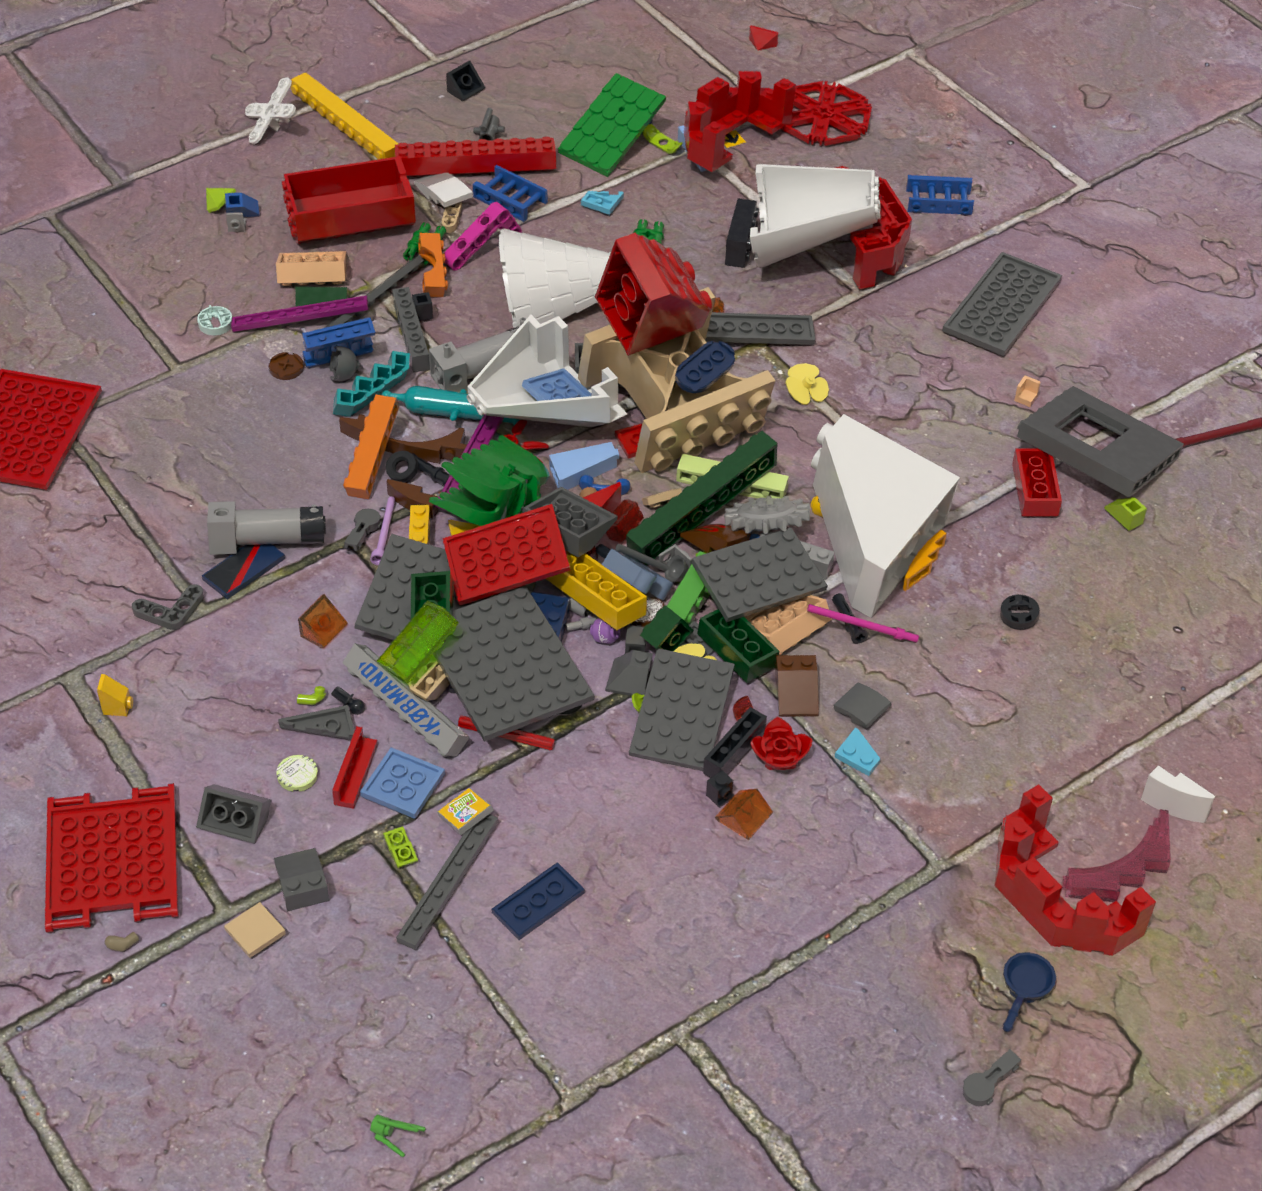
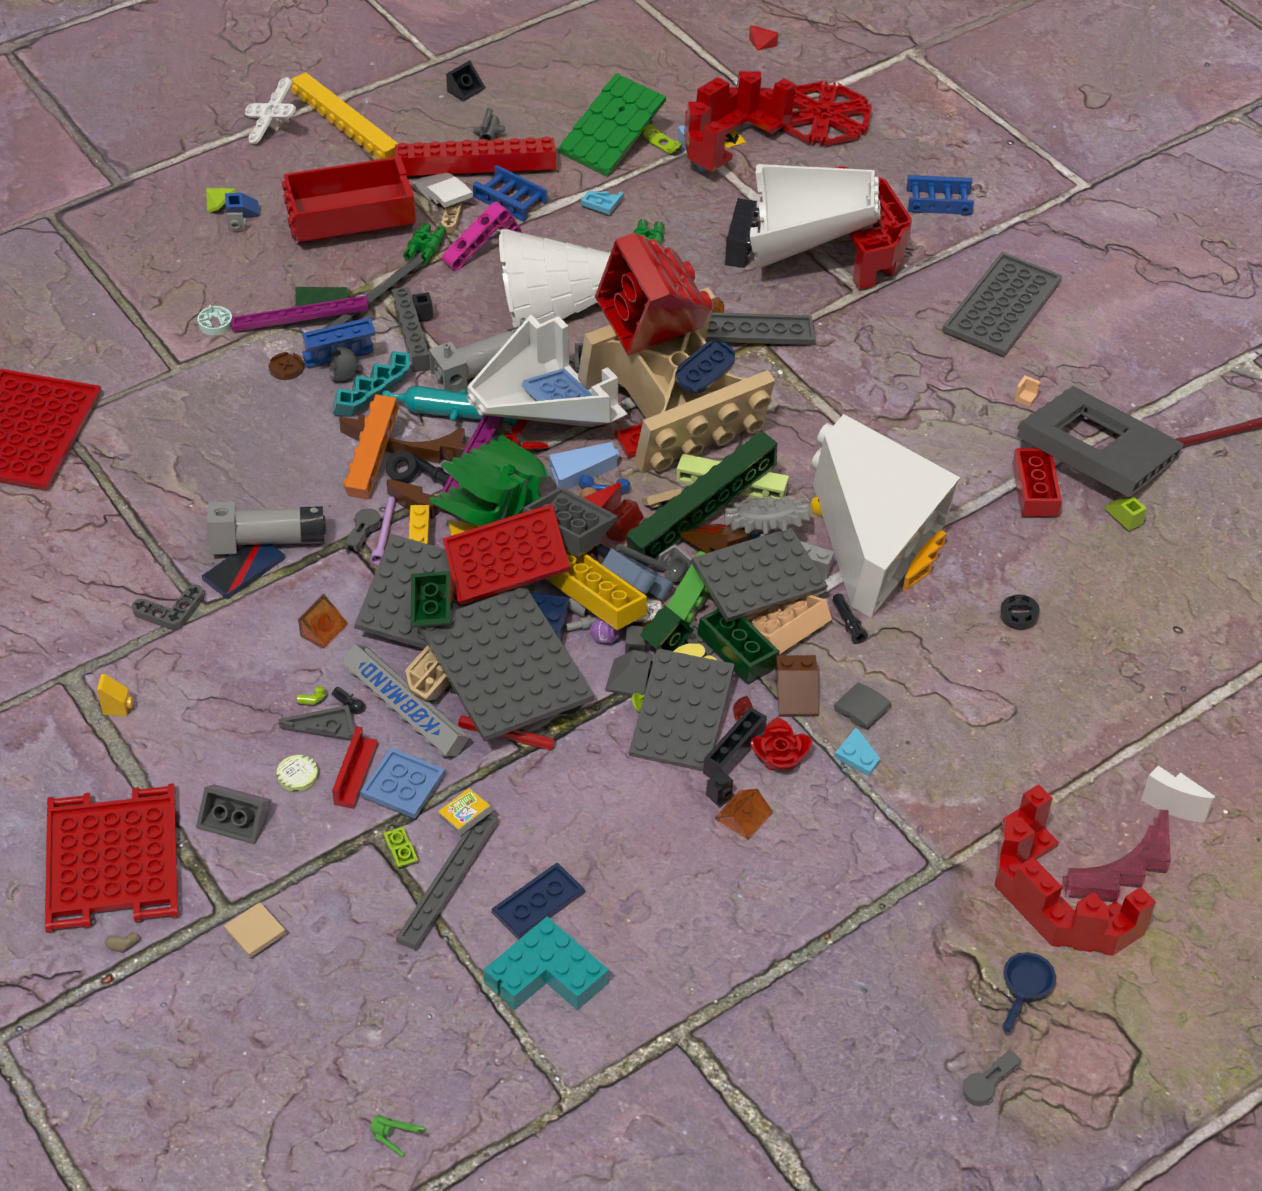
(301, 879): dark grey slope -> none
(311, 267): light nougat slope -> none
(418, 642): clear neon green slope -> none
(431, 249): orange arch -> none
(544, 958): none -> teal piece
(803, 380): light yellow piece -> none
(897, 633): dark pink bar -> none

